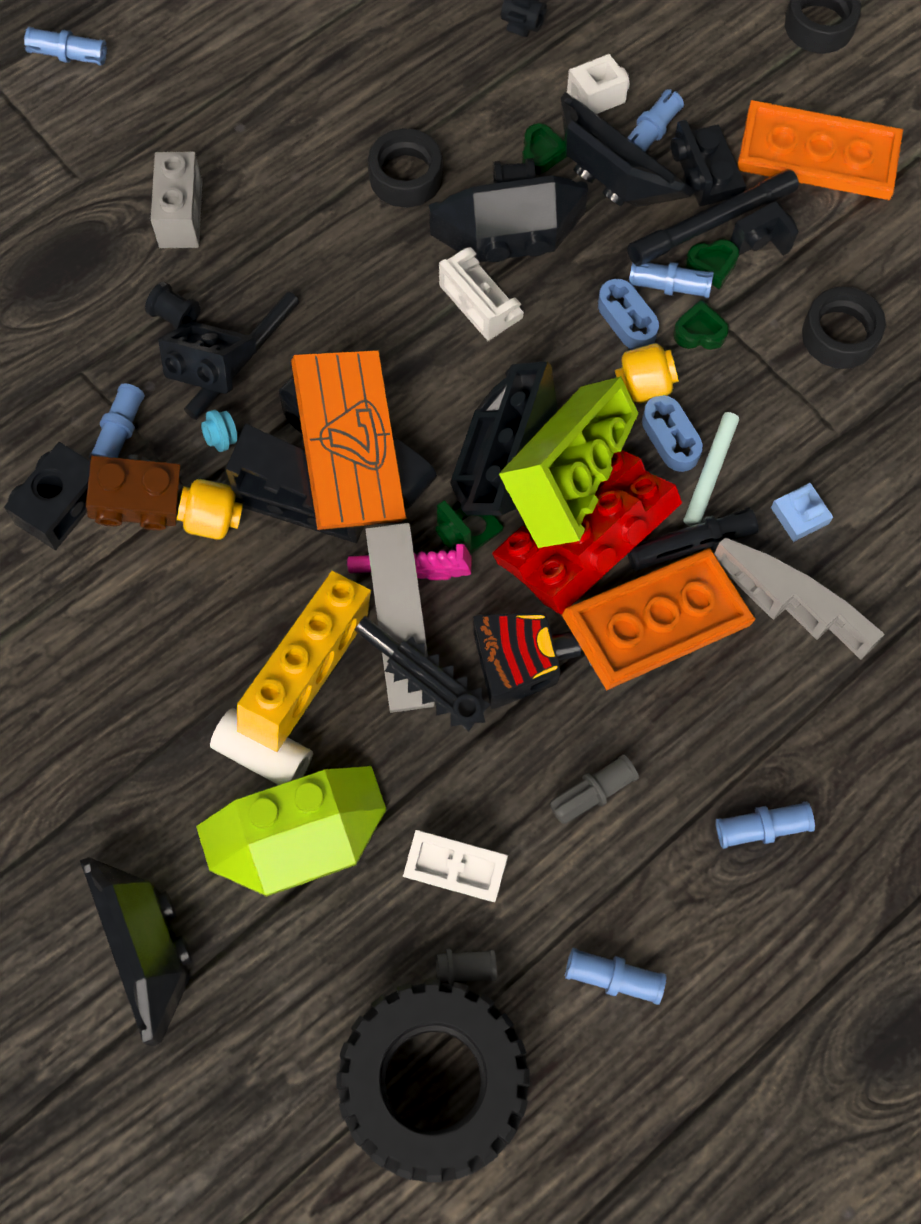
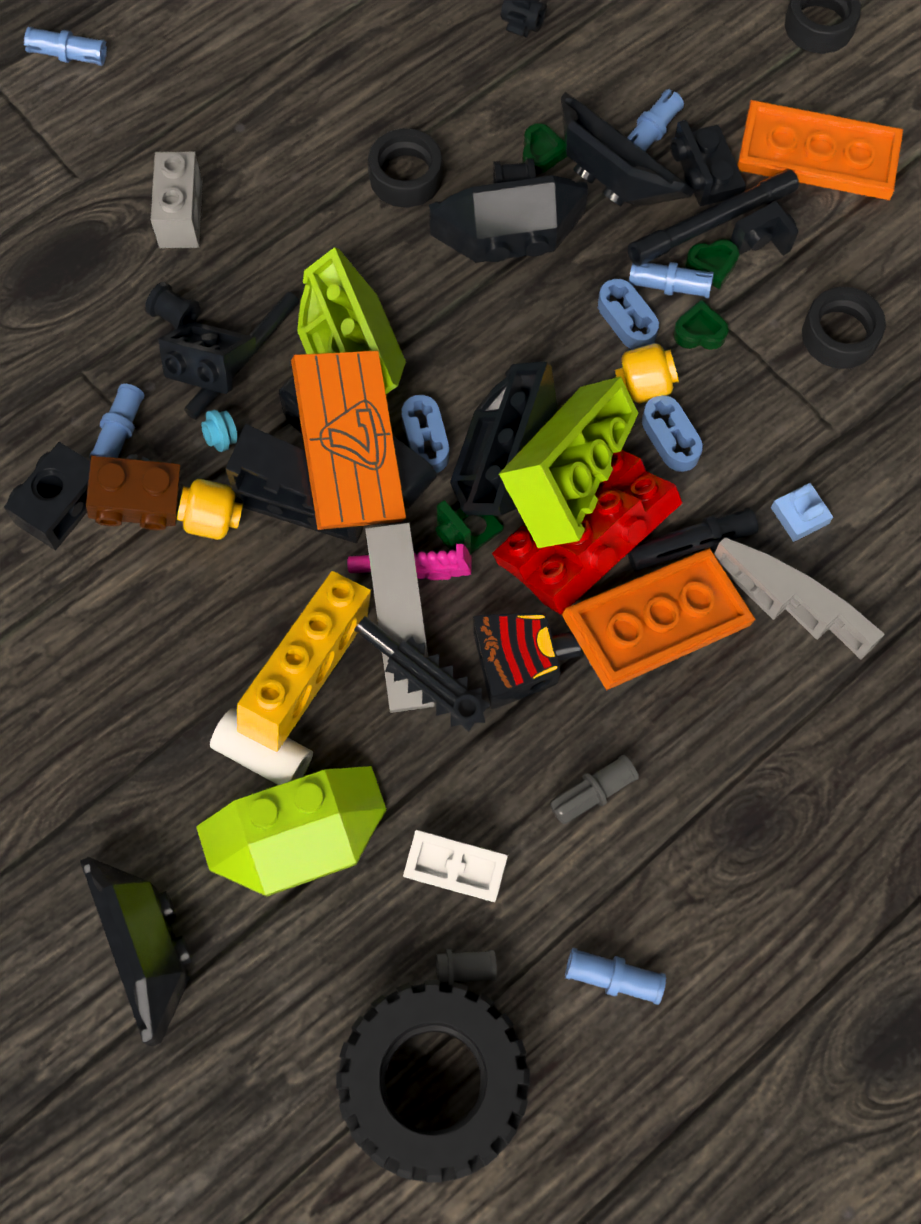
(345, 315): none -> lime wedge
(434, 431): none -> medium blue beam
(478, 294): white hinge -> none
(599, 84): white brick -> none
(711, 469): light aqua bar -> none
(765, 824): medium blue pin -> none

